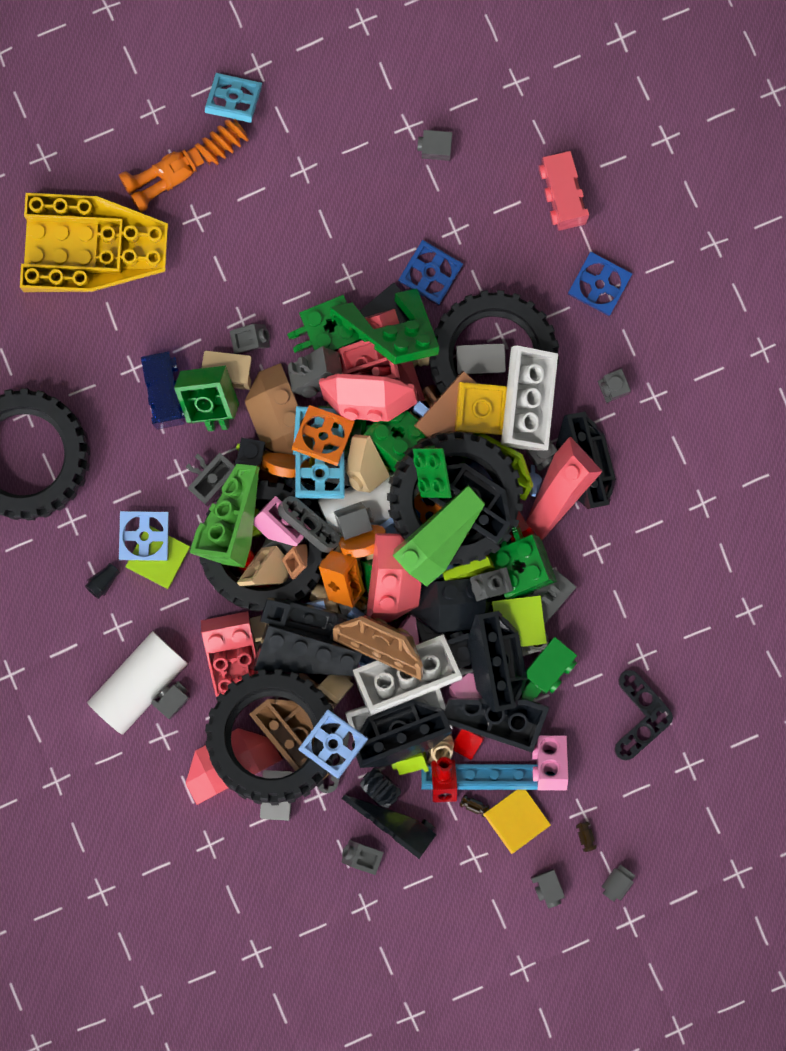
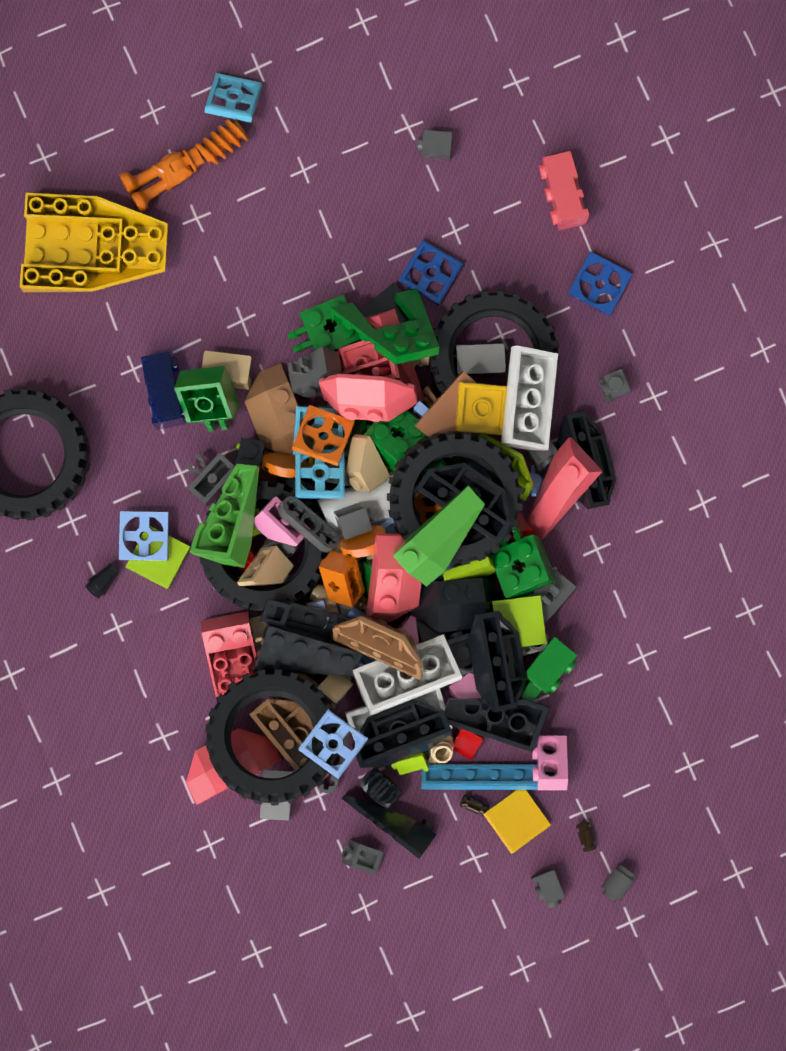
(137, 683): white brick -> none
(171, 700): dark grey brick -> none
(250, 338): dark grey bracket -> none
(296, 560): nougat slope -> none
(432, 472): green hinge -> none
(444, 780): red bracket -> none
(491, 584): dark grey brick -> none
(649, 712): black beam -> none

